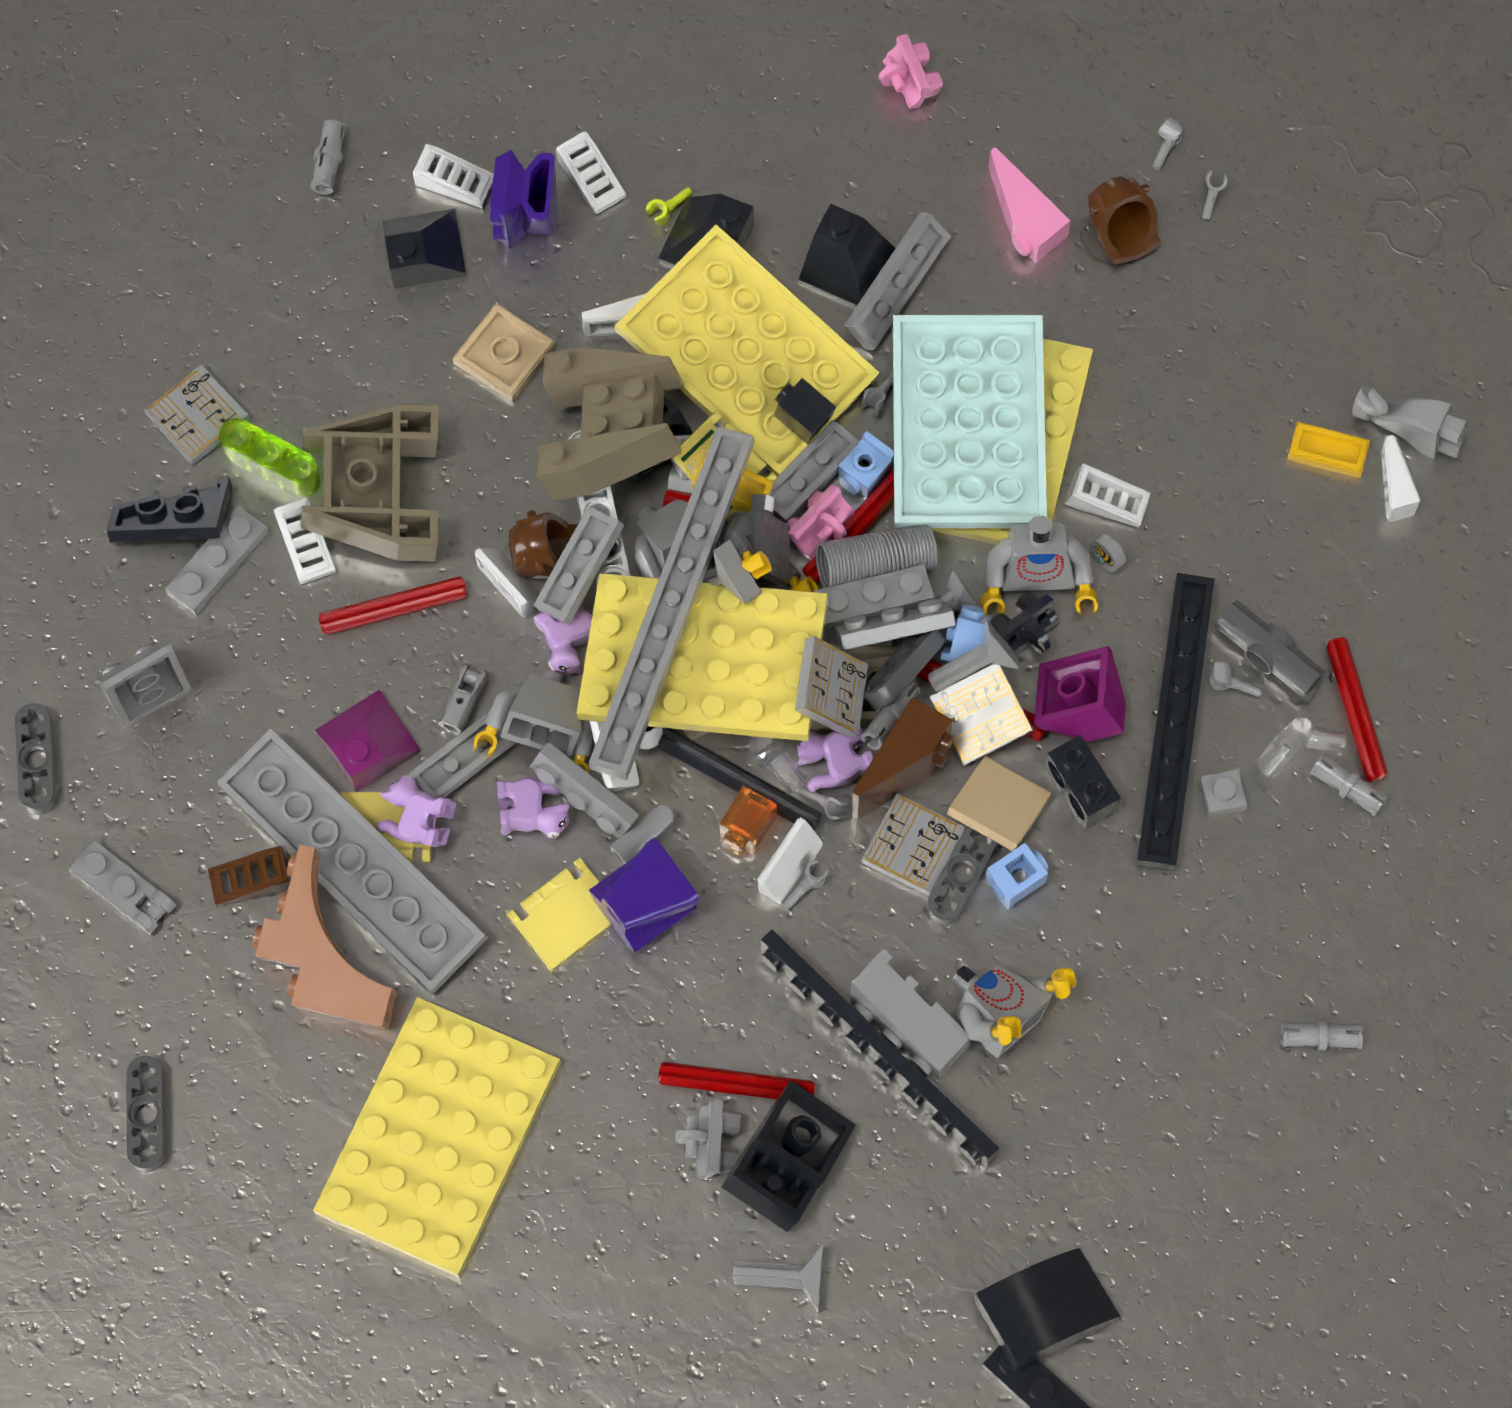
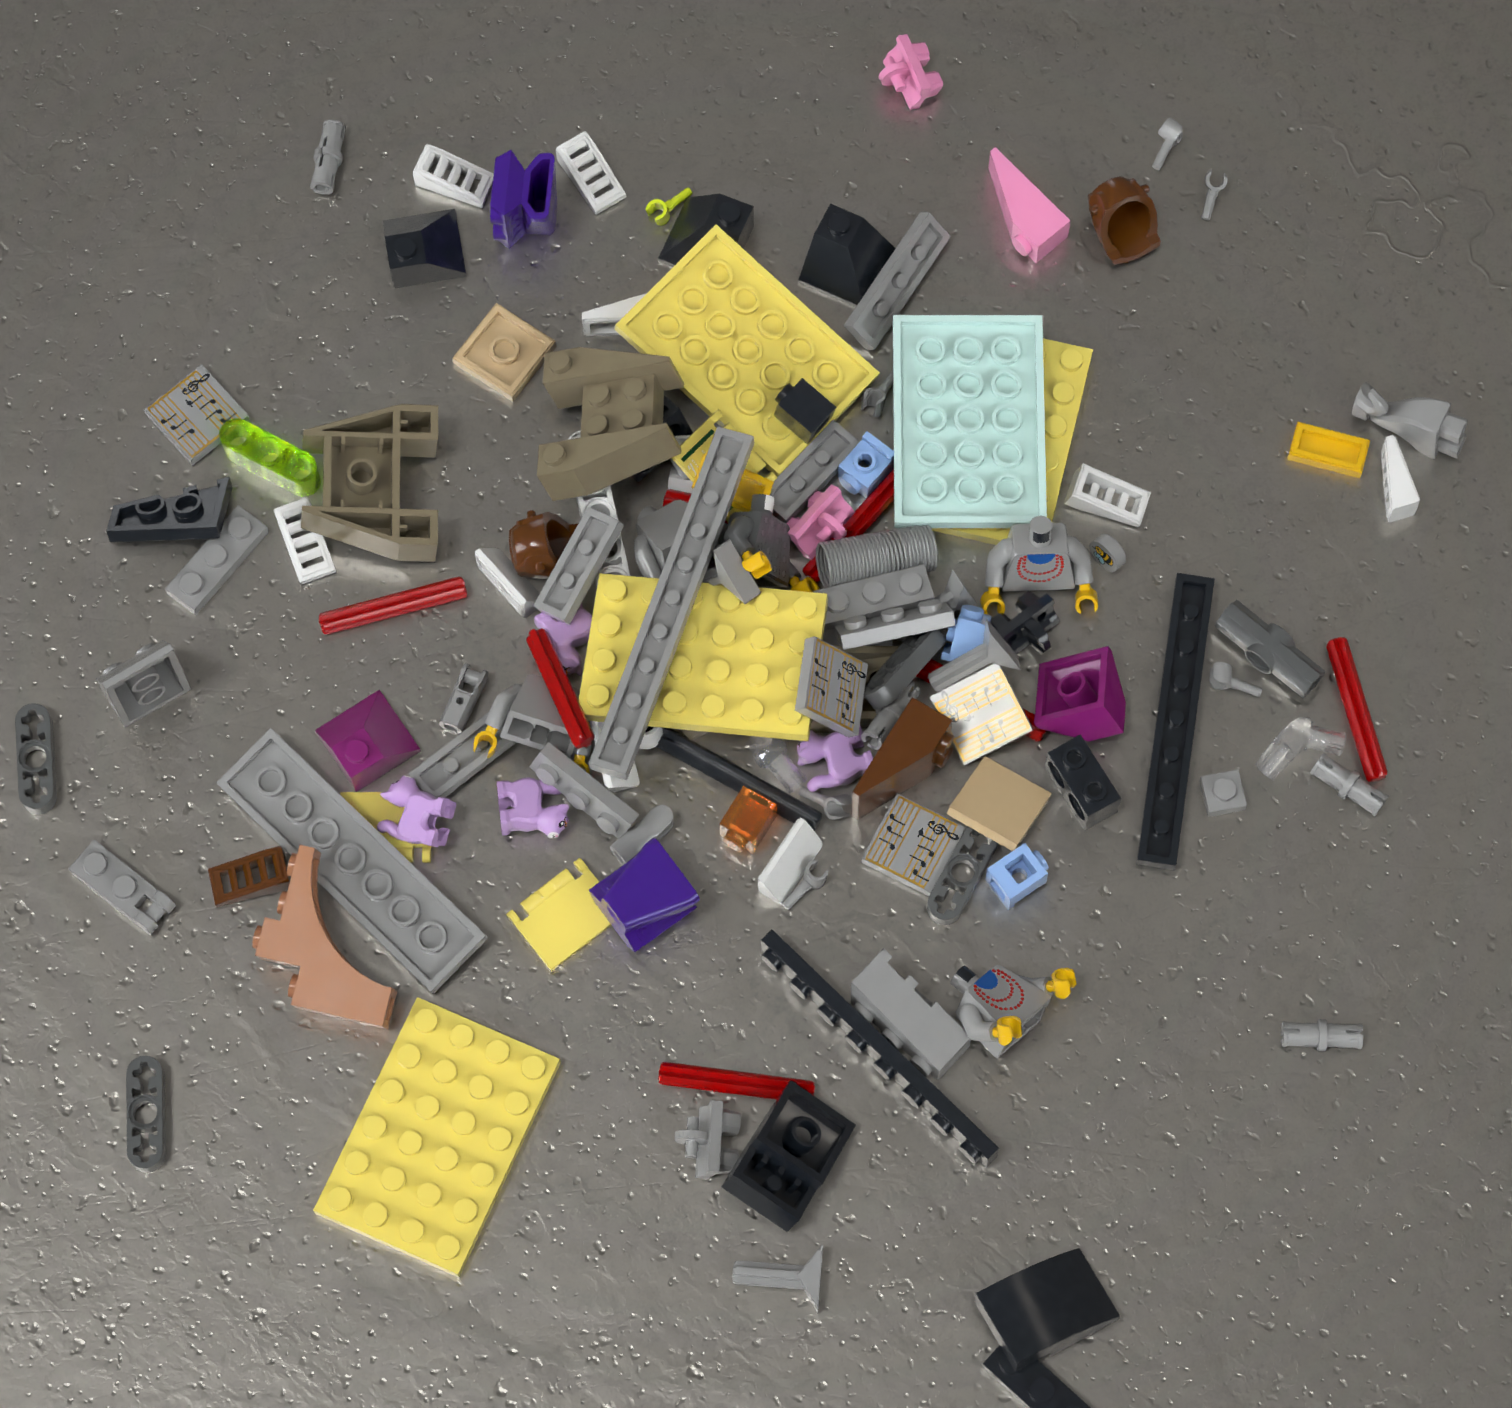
(560, 688): none -> red axle

